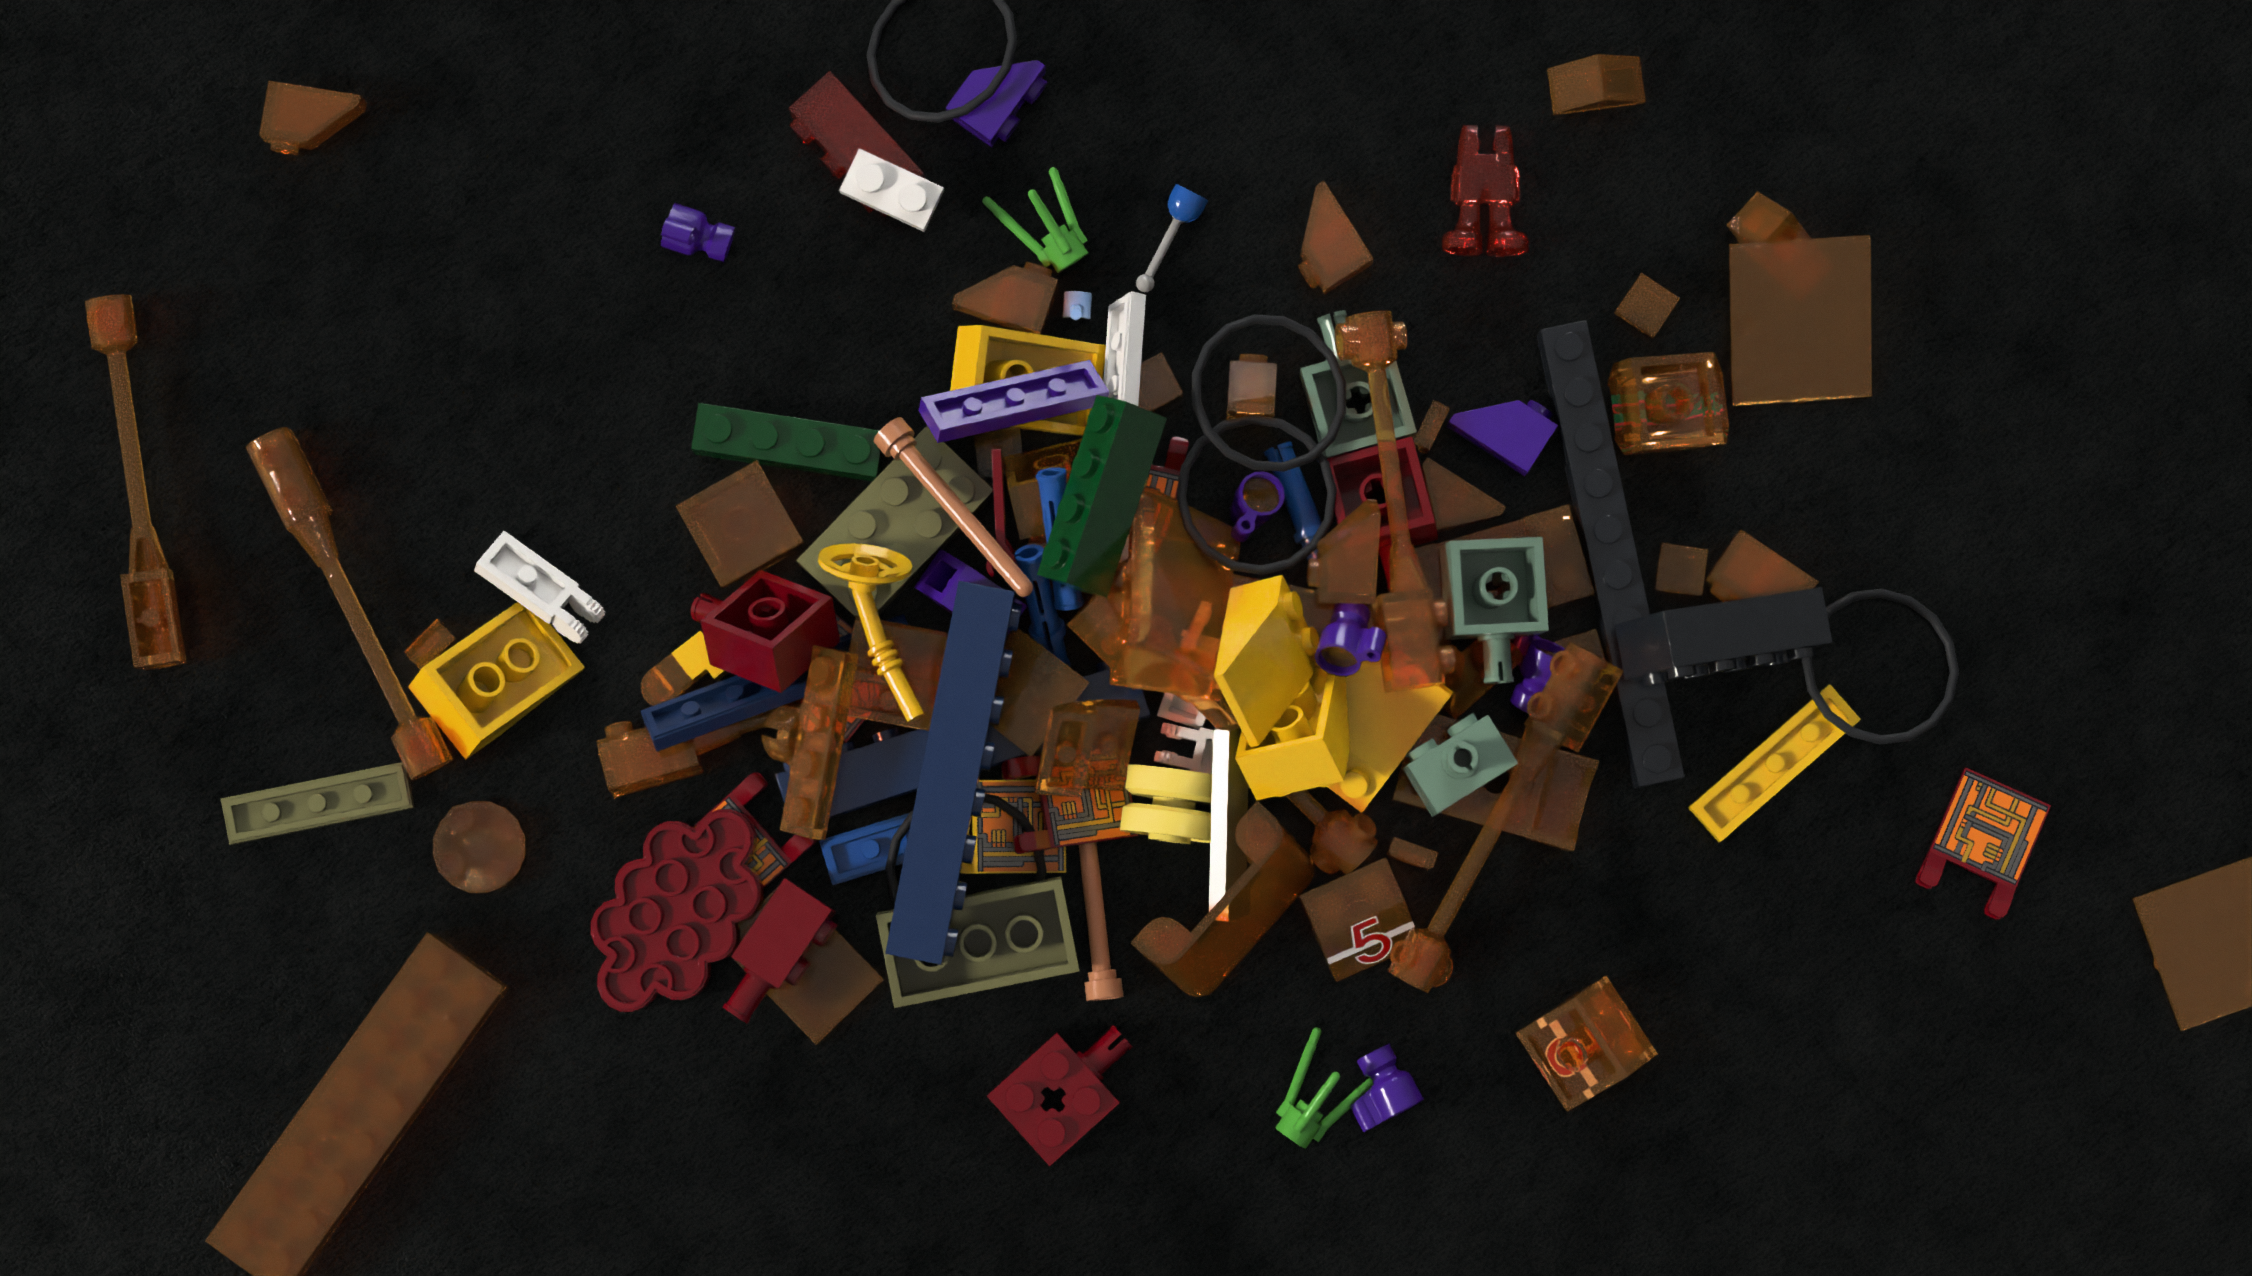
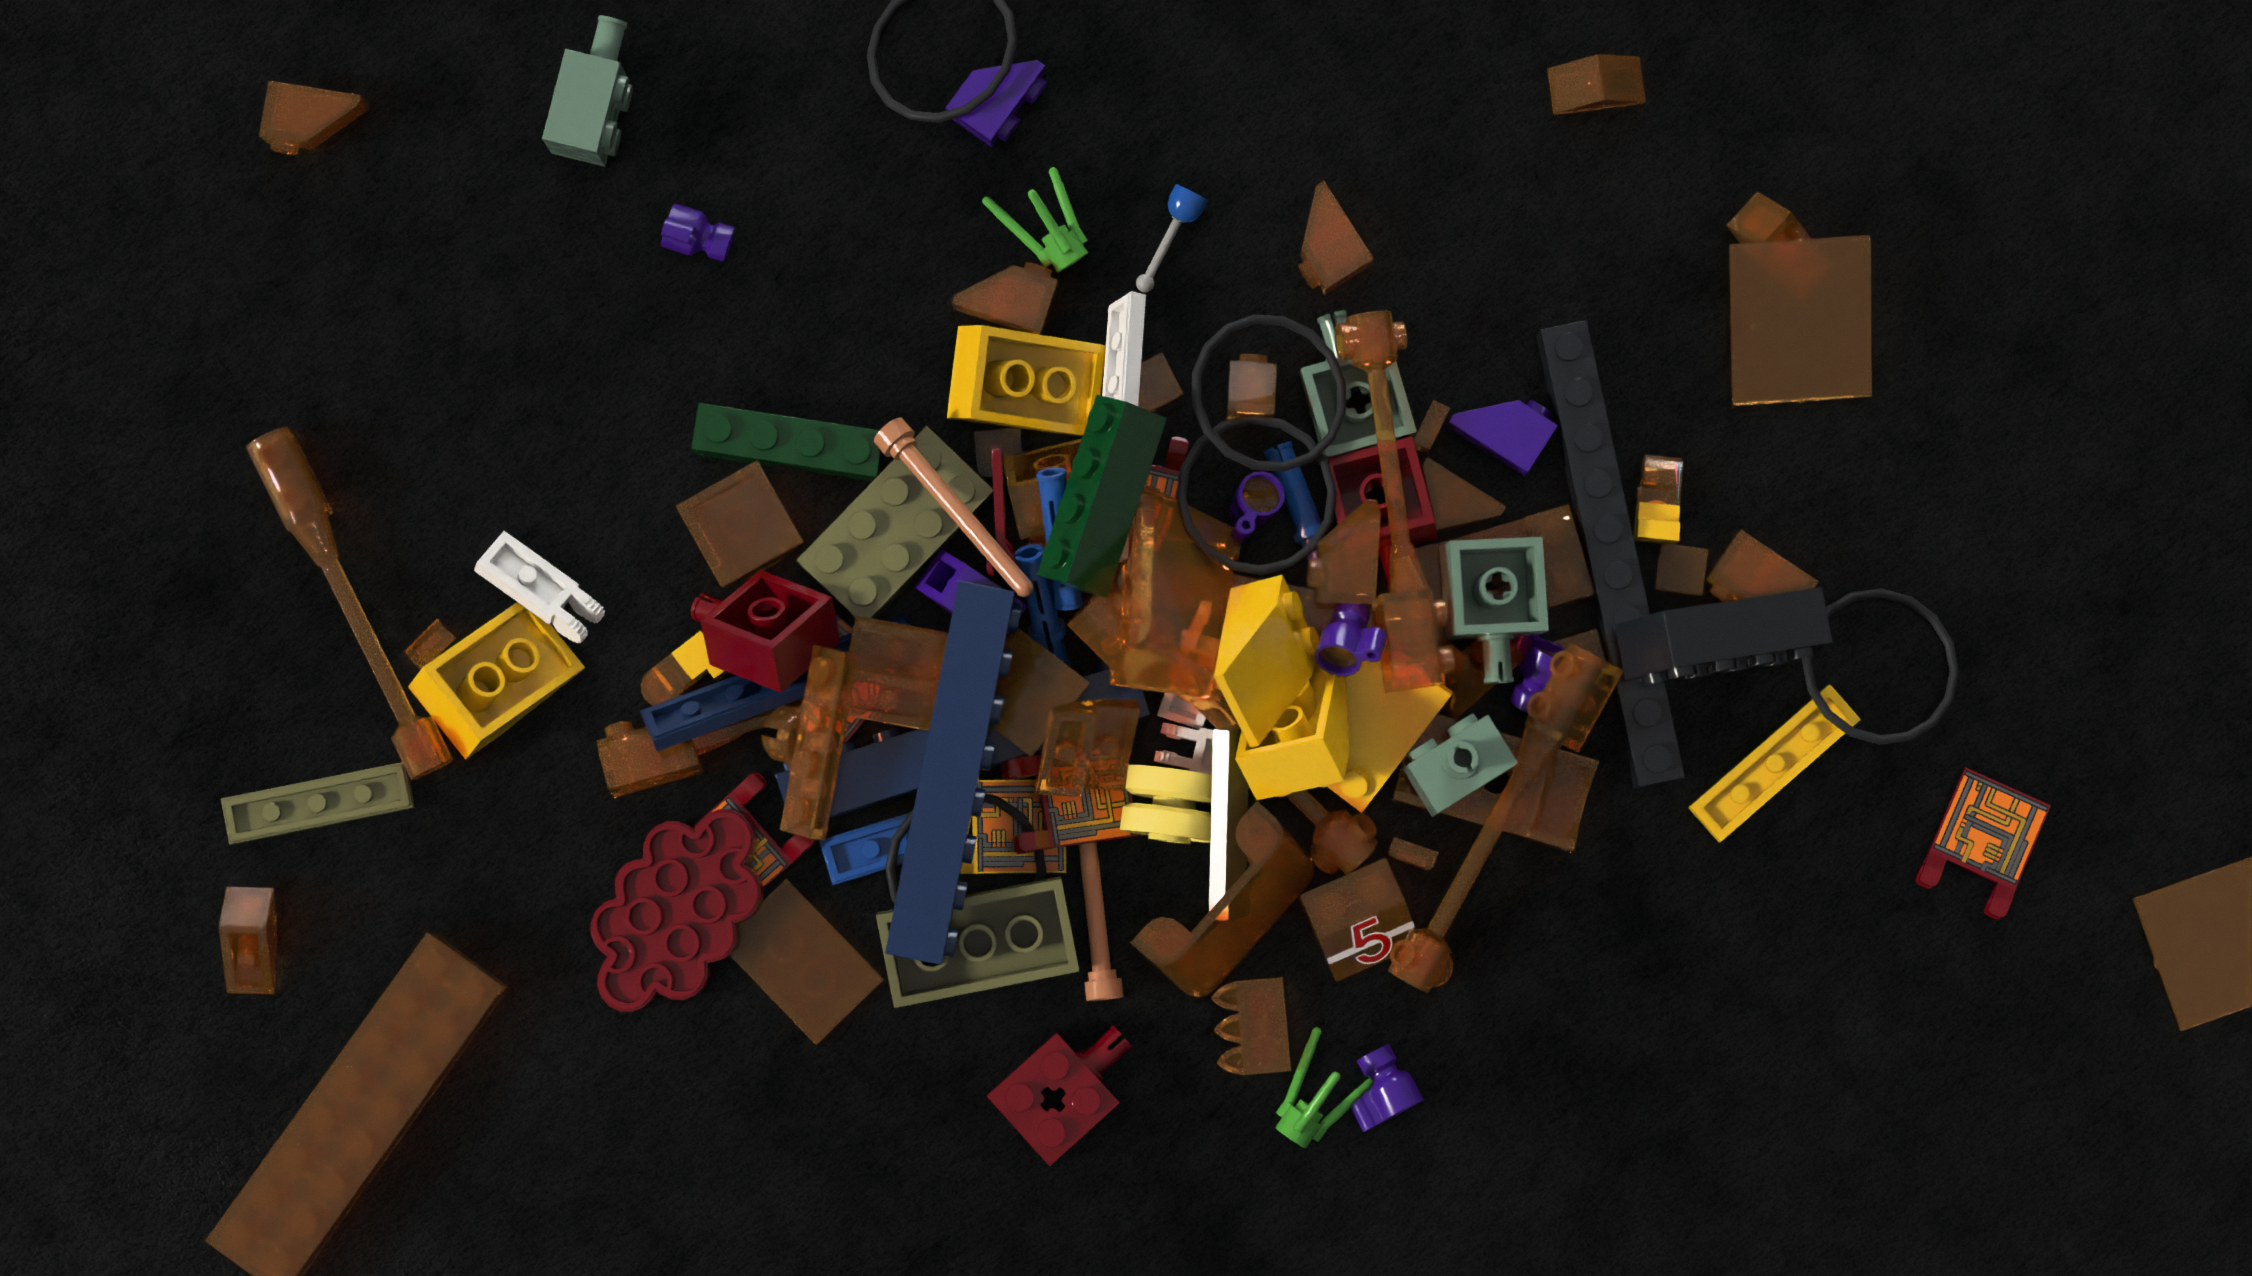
(150, 584): clear orange bar -> none
(249, 940): none -> clear orange slope
(479, 846): clear orange dish -> none
(589, 99): none -> sand green brick
(778, 946): dark red brick -> none
(843, 126): clear red brick -> none
(864, 574): yellow dish -> none
(891, 190): white plate -> none
(1012, 401): dark purple plate -> none
(1077, 305): light blue hand -> none
(1257, 1026): none -> clear orange plate
(1489, 181): clear red piece -> none
(1586, 1043): clear orange slope -> none
(1647, 305): clear orange tile -> none
(1658, 500): none -> leg
(1668, 403): clear orange slope -> none

